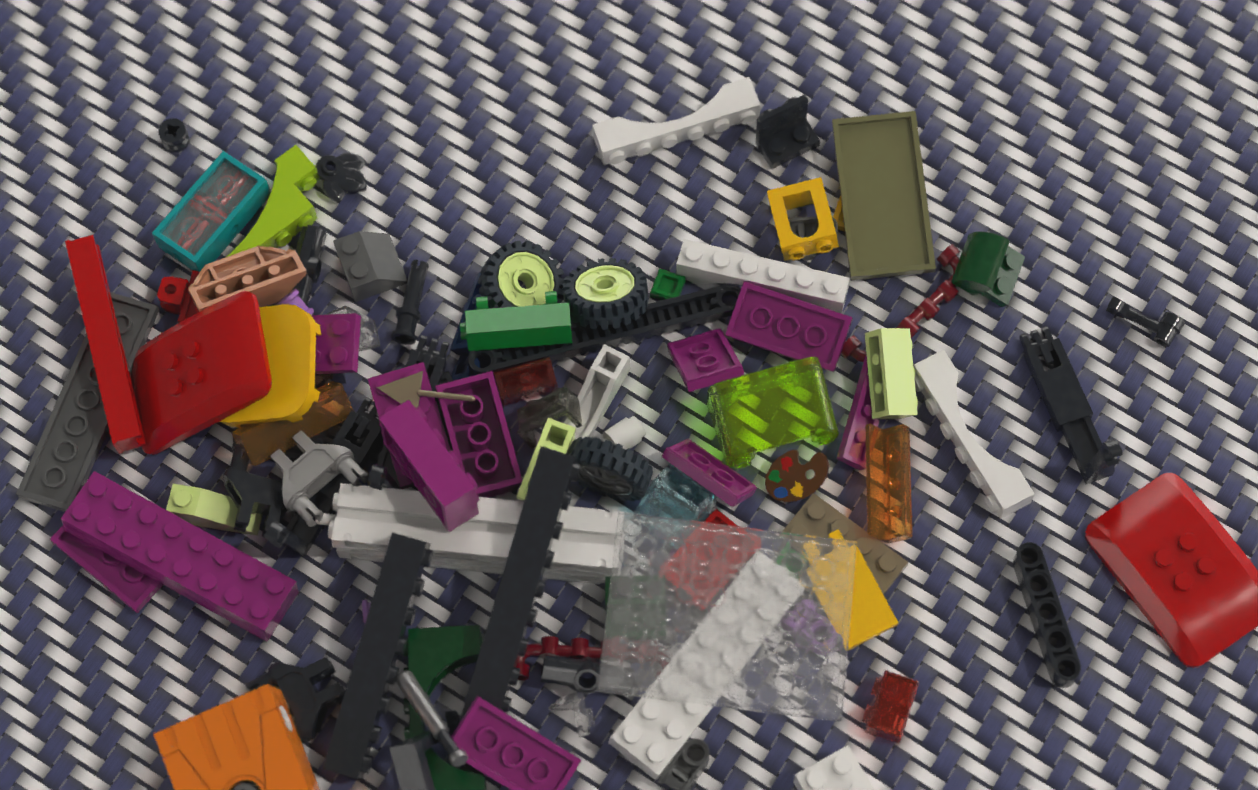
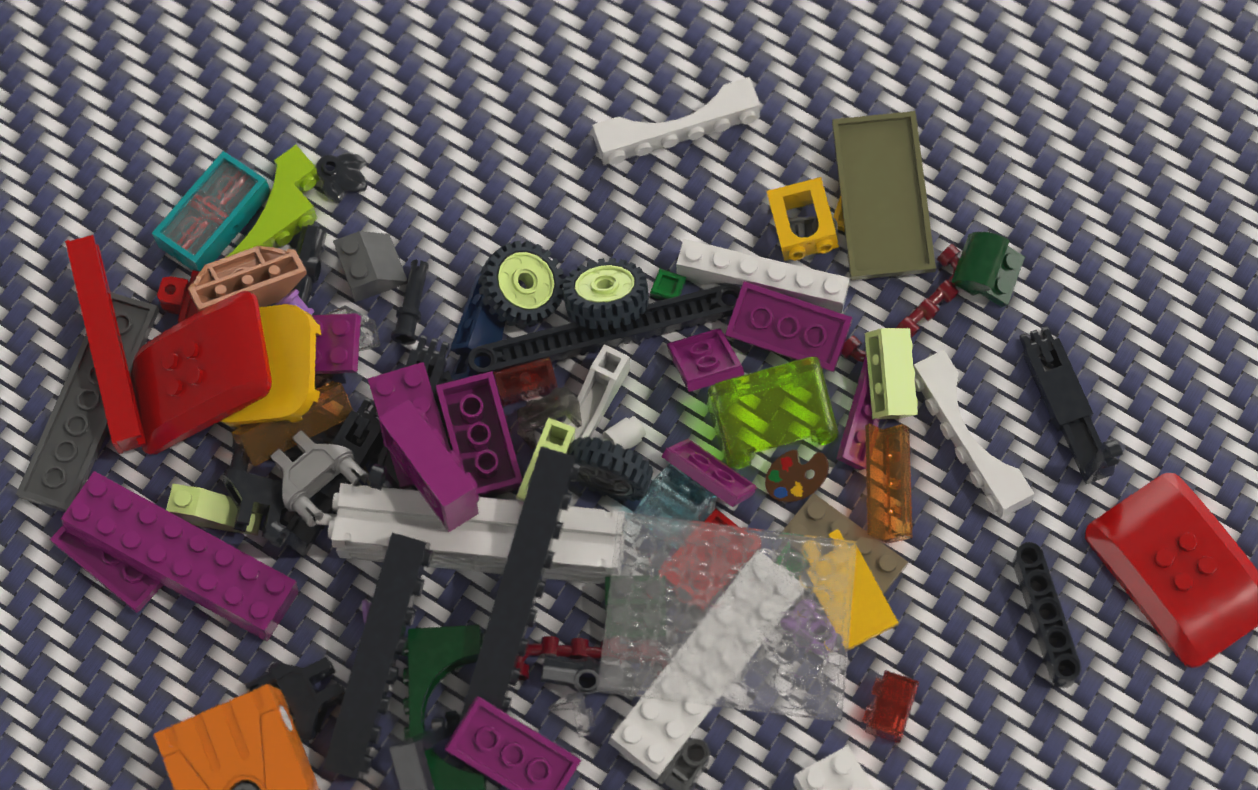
(170, 140): black wheel -> none
(410, 389): dark tan piece -> none
(427, 712): flat silver piece -> none
(517, 325): green brick -> none
(785, 132): black bracket -> none
(1165, 329): black brick -> none

